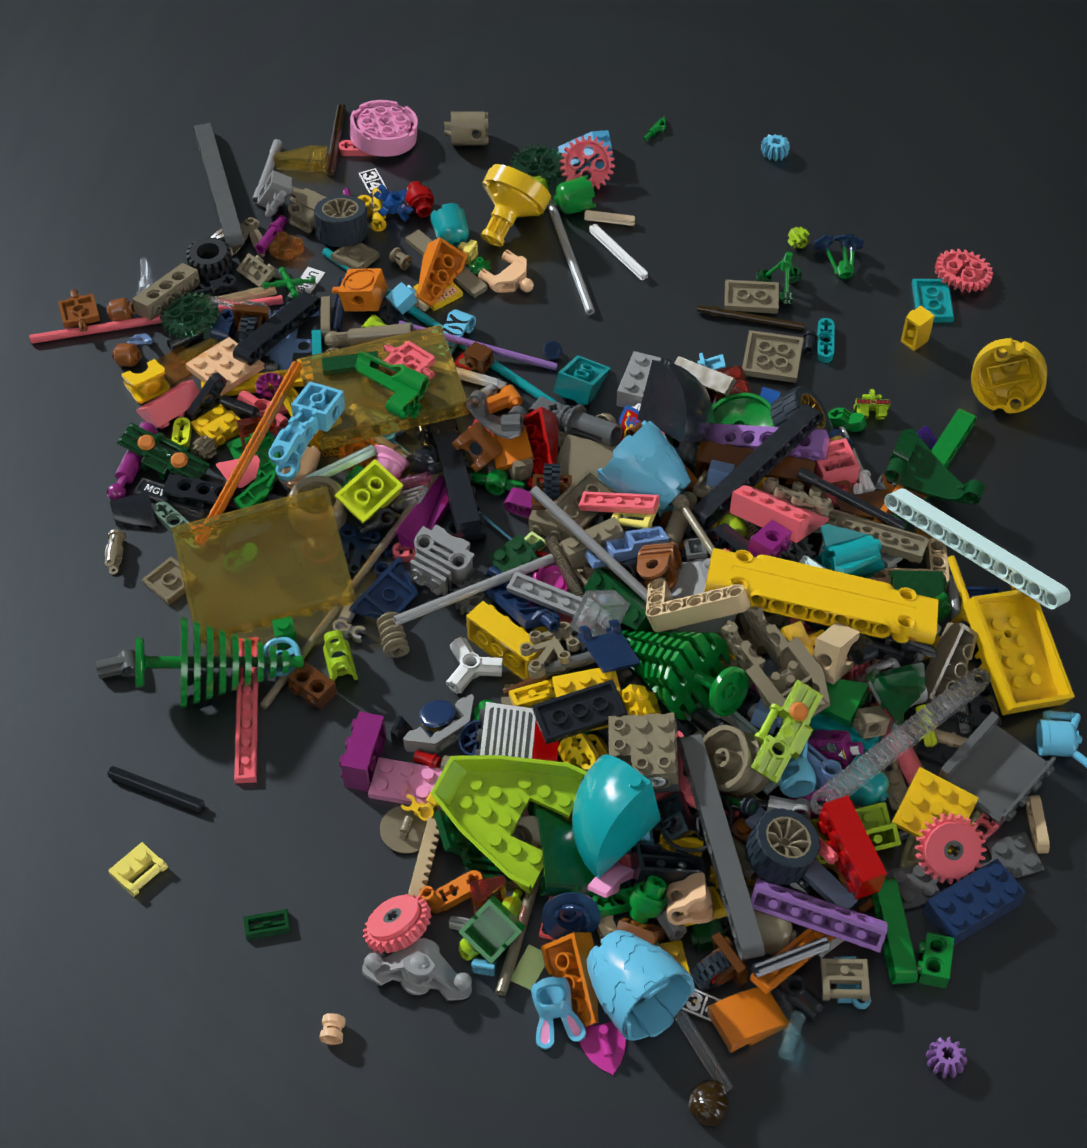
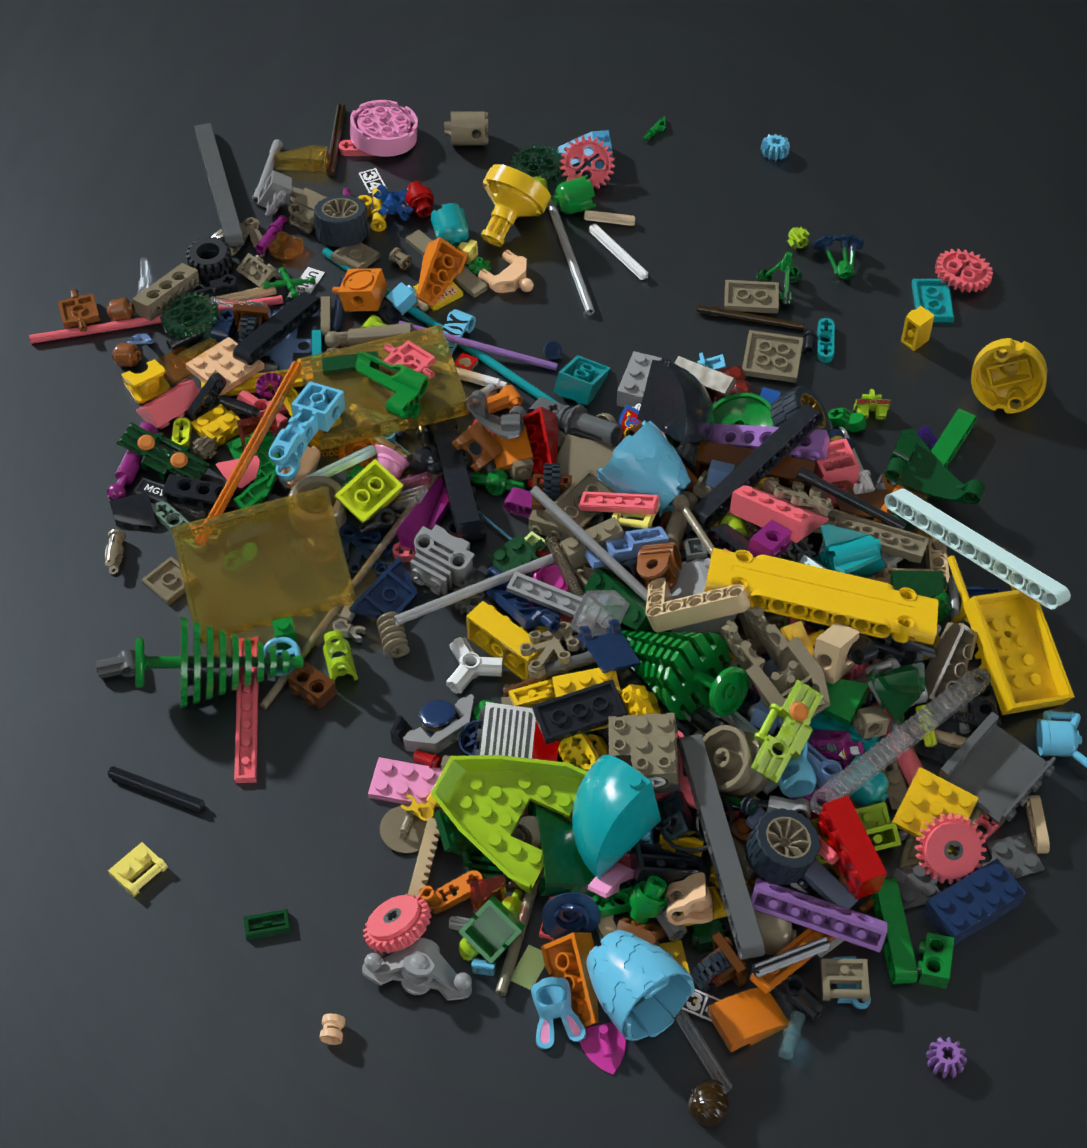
(363, 750): magenta brick -> none
(478, 357): reddish brown brick -> none

